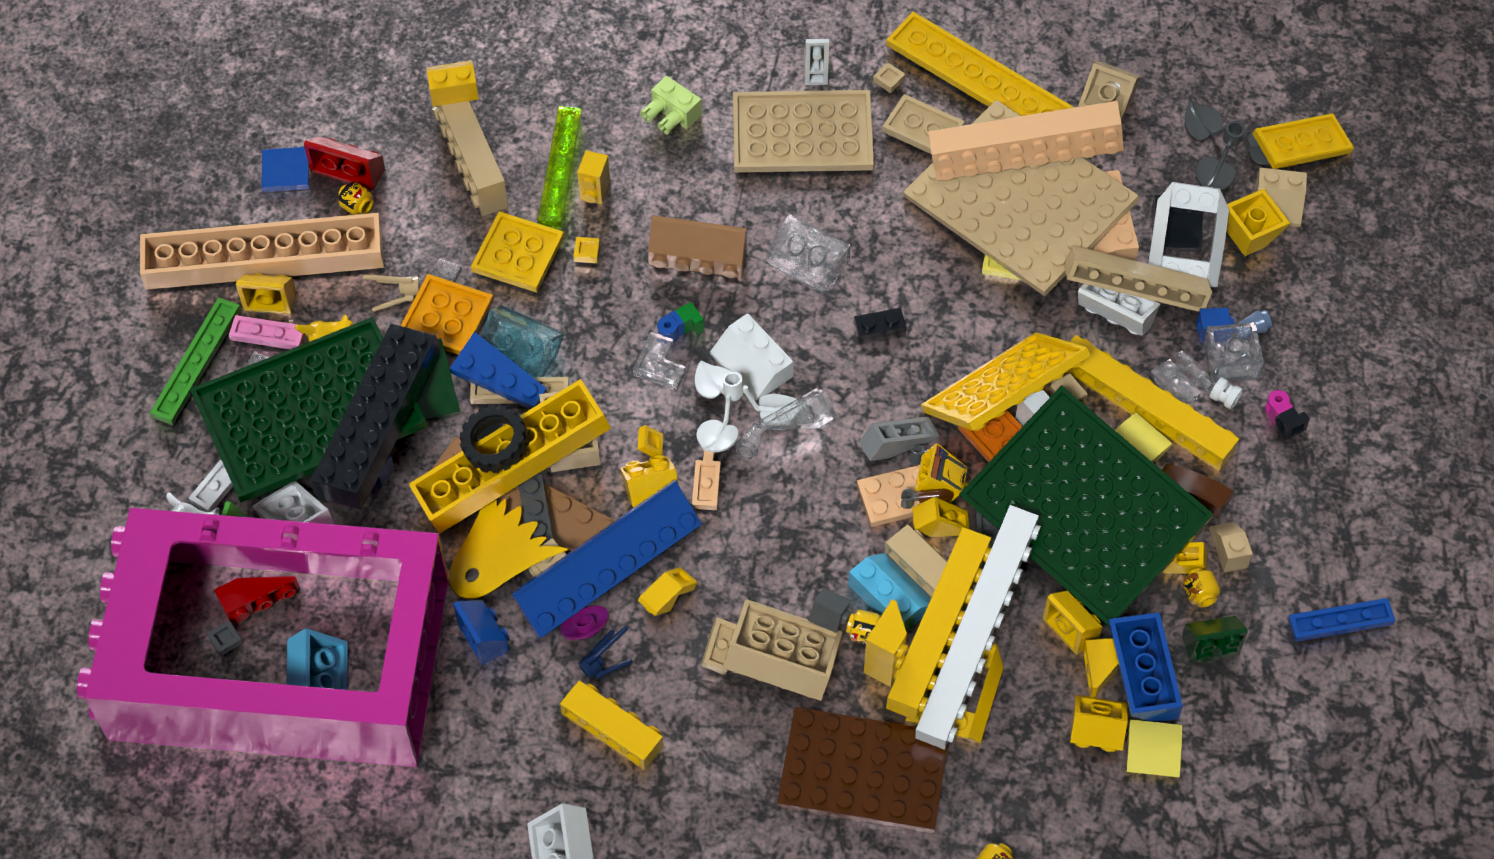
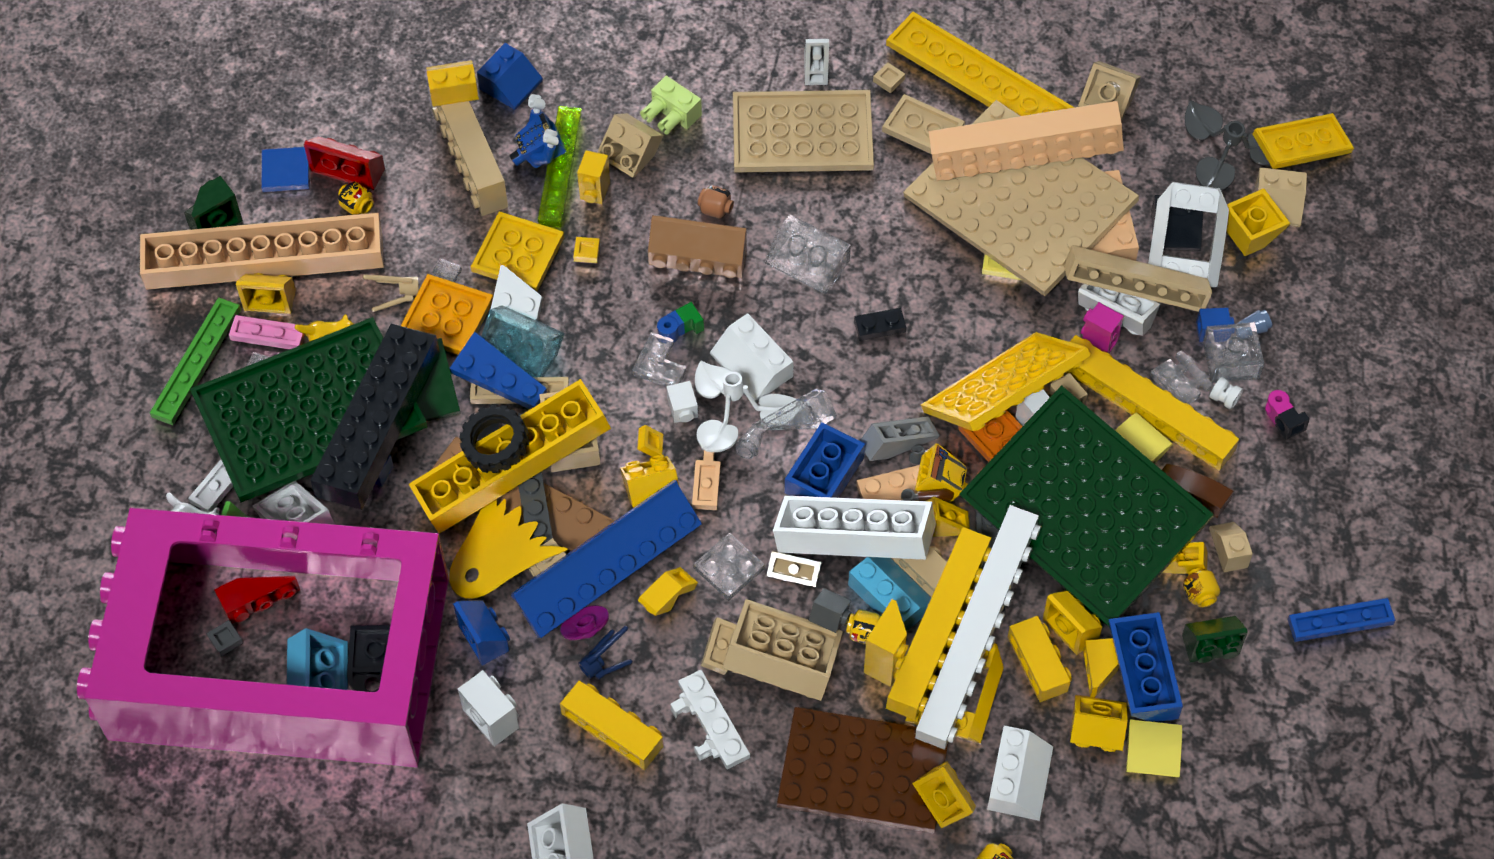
(214, 206): none -> dark green slope
(366, 655): none -> black tile
(489, 707): none -> white brick
(508, 76): none -> blue slope
(516, 294): none -> white wing
(539, 139): none -> blue torso
(629, 144): none -> tan slope
(682, 402): none -> white brick
(715, 201): none -> nougat head
(721, 737): none -> white hinge
(729, 566): none -> clear plate
(794, 568): none -> slope
(825, 464): none -> blue brick
(855, 527): none -> white brick
(944, 795): none -> yellow slope
(1020, 774): none -> white slope
(1039, 658): none -> yellow brick
(1102, 327): none -> dark pink brick

